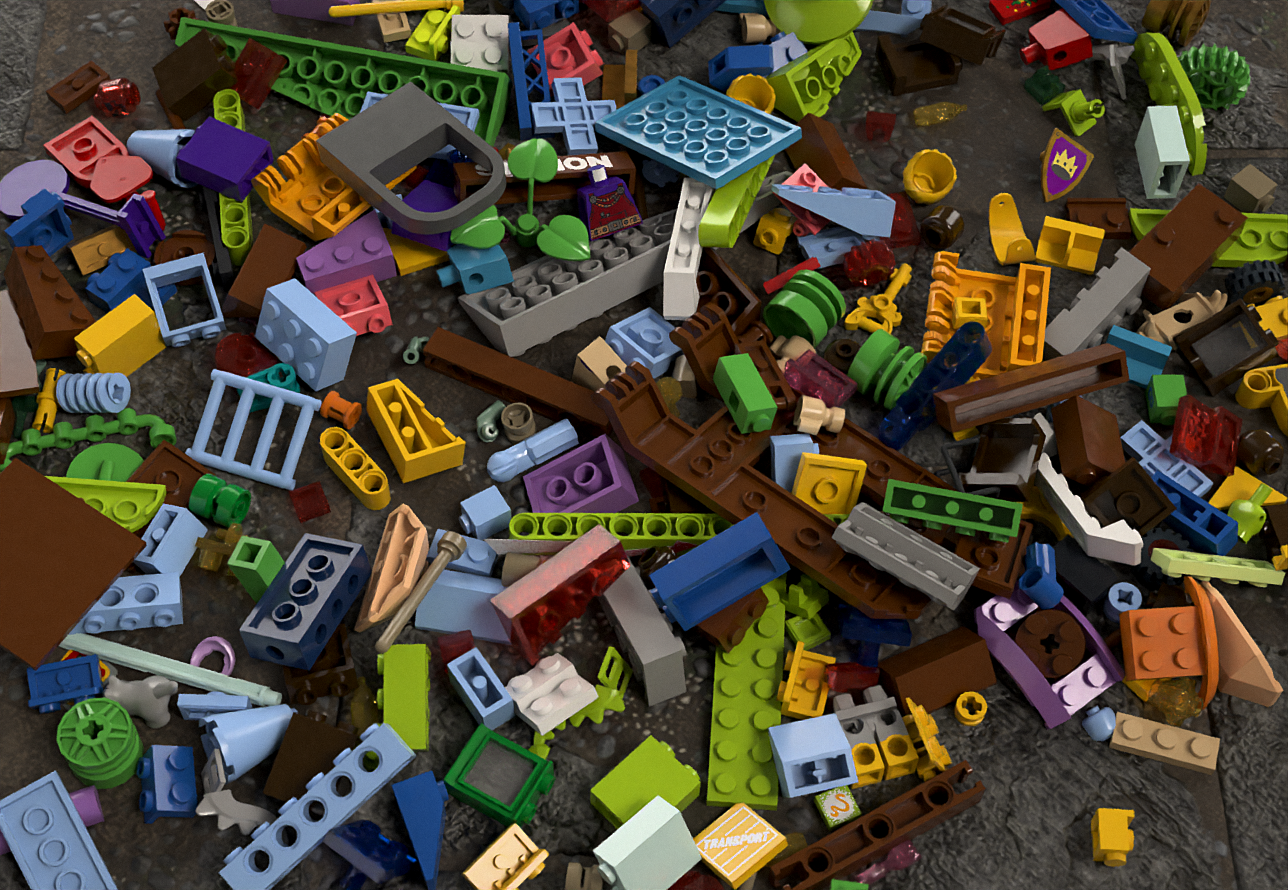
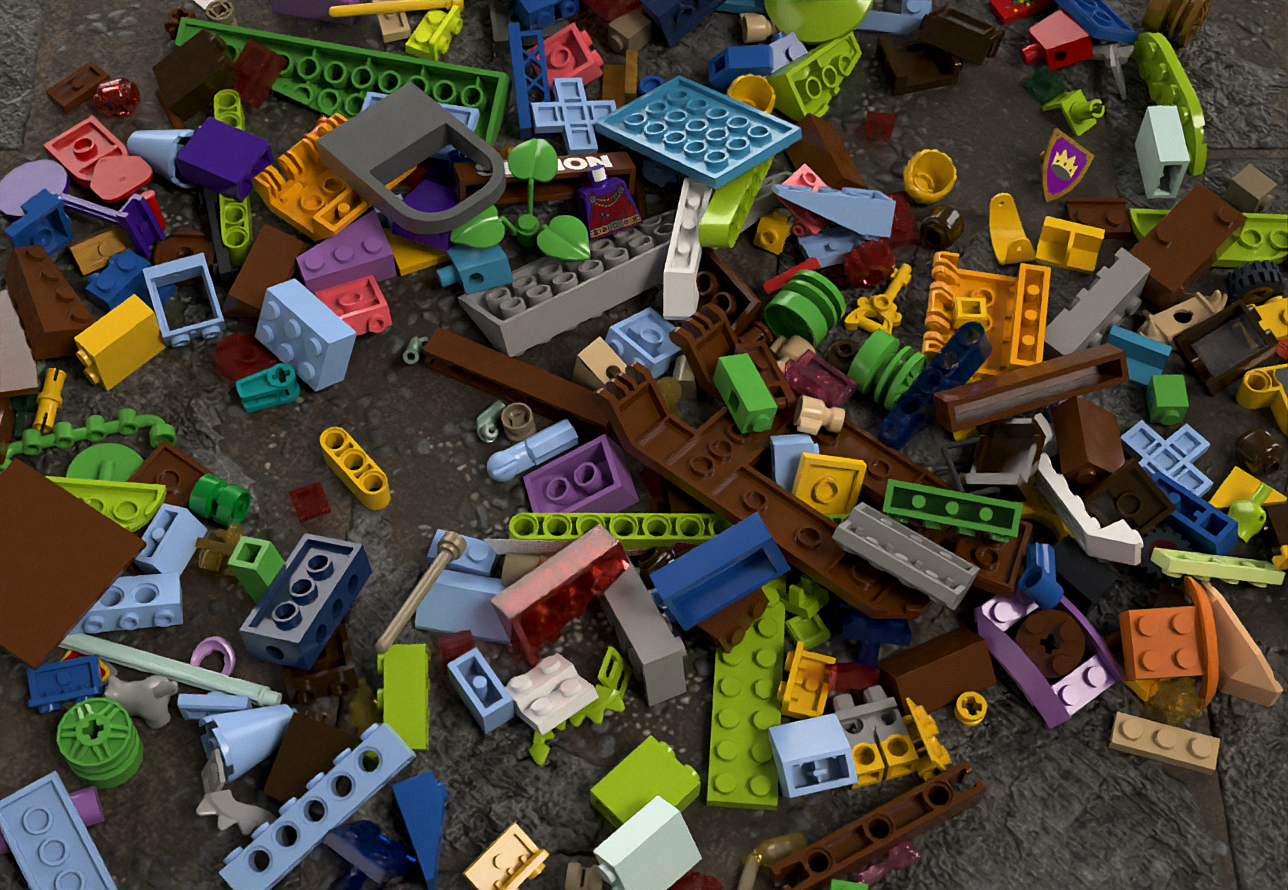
(93, 392): light blue piece -> none
(167, 782): blue bracket -> none
(250, 388): light blue bar -> none
(341, 410): orange bush -> none
(396, 569): light nougat wedge -> none
(410, 434): yellow wedge -> none
(481, 42): white plate -> none
(485, 514): light blue brick -> none
(499, 778): green window -> none
(738, 844): yellow tile -> none
(837, 807): tile -> none
(937, 113): clear yellow piece -> none
(1100, 723): light blue piece -> none
(1111, 836): yellow brick -> none
(1125, 591): light blue wheel -> none
(1206, 436): clear red slope -> none
(1216, 75): bright green gear -> none

